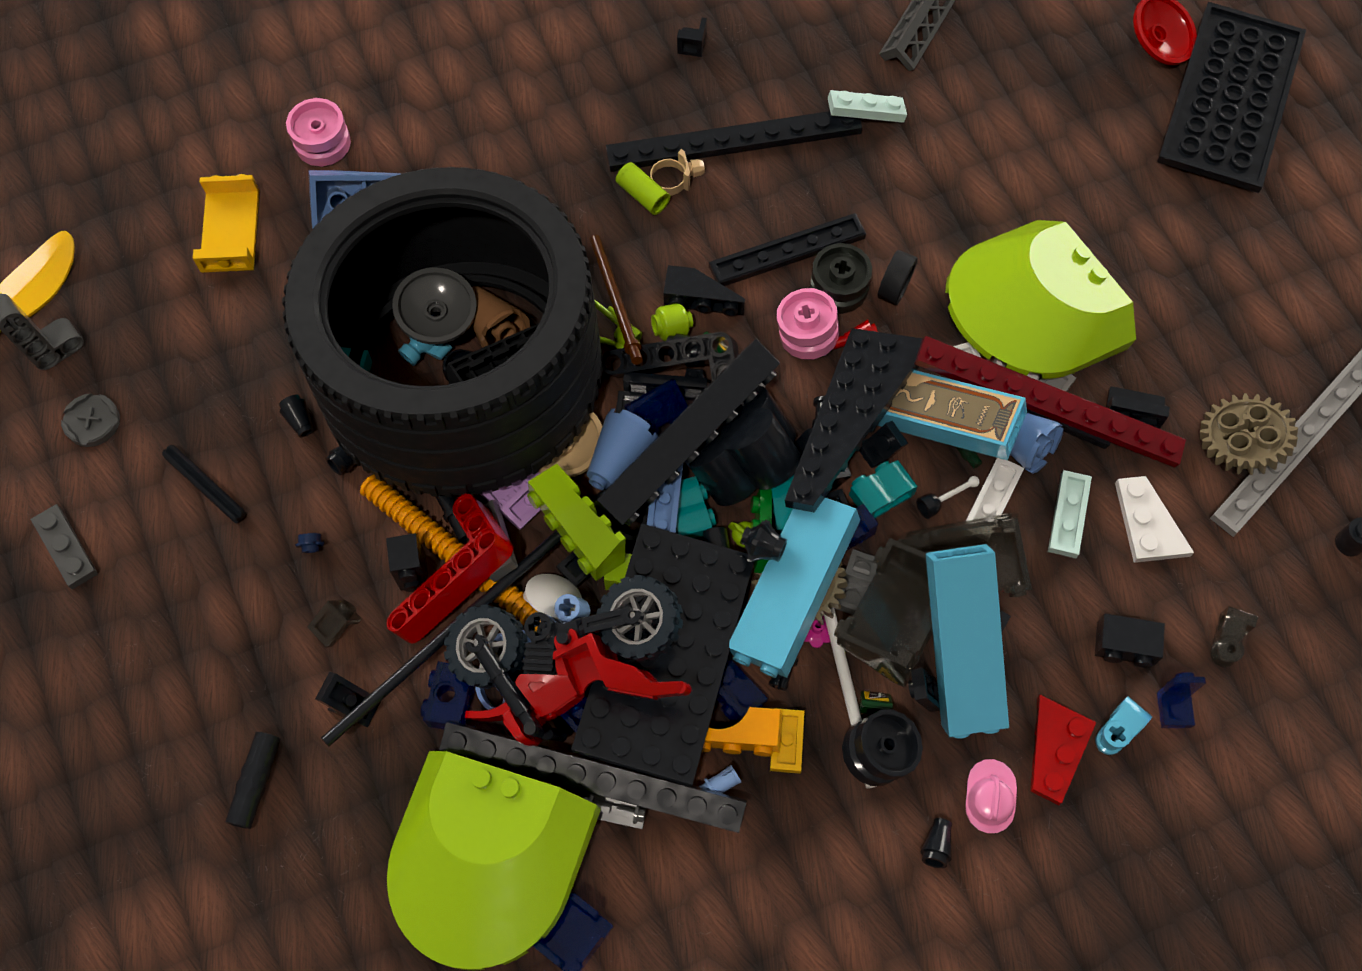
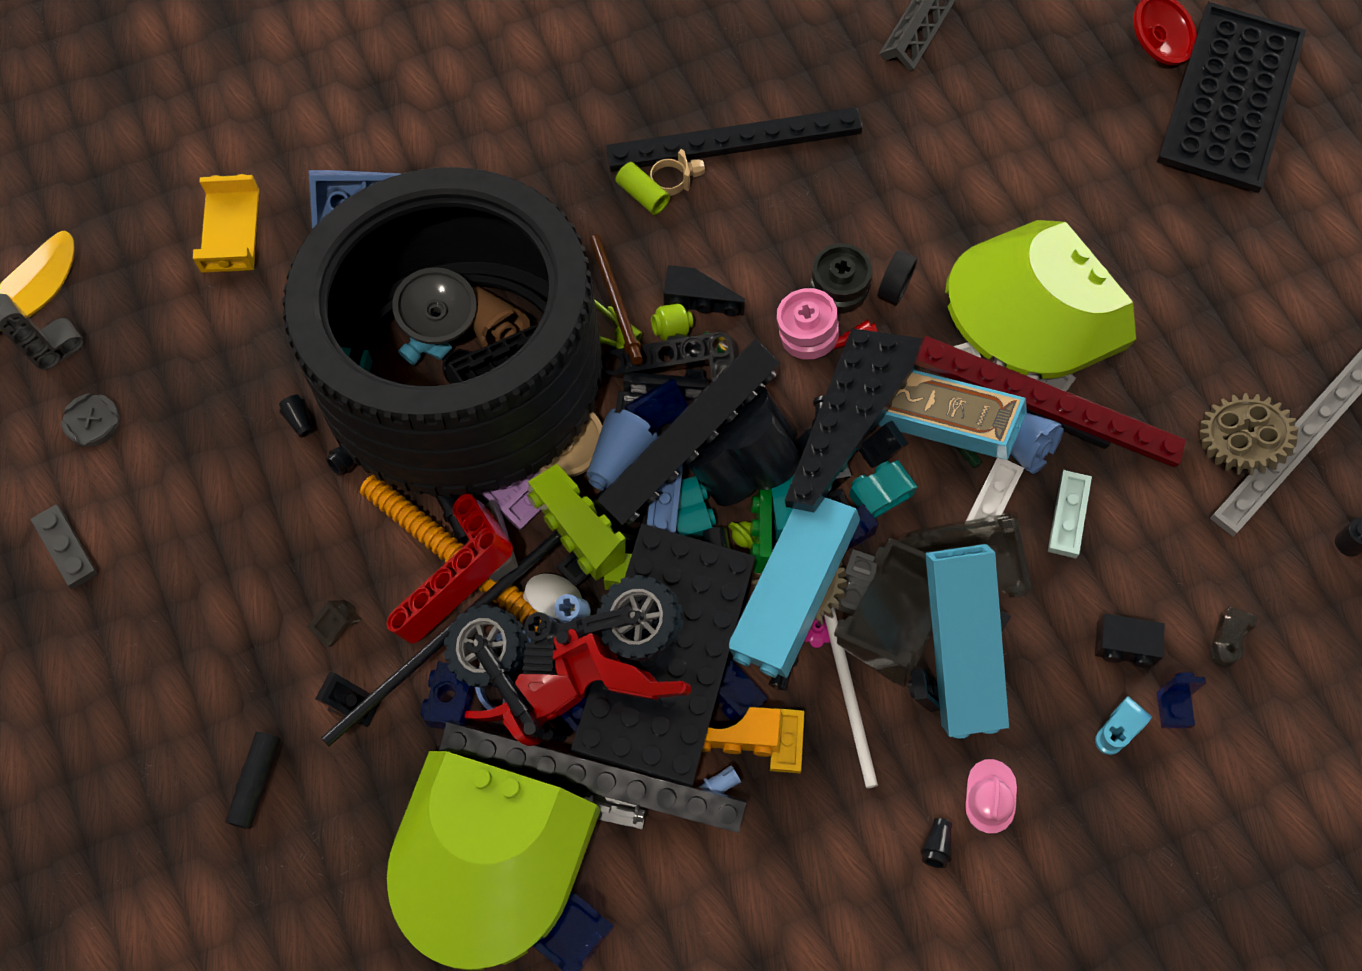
(204, 484): black axle -> none
(310, 542): dark blue plate -> none
(318, 132): bright pink wheel -> none
(407, 561): black brick -> none
(691, 40): black panel -> none
(763, 542): black rock -> none
(786, 250): black tile -> none
(867, 106): light aqua plate -> none
(873, 701): dark green slope -> none
(882, 748): black wheel -> none
(930, 504): hinge -> none
(1058, 748): red wing -> none
(1138, 405): black panel -> none
(1148, 523): white wing -> none

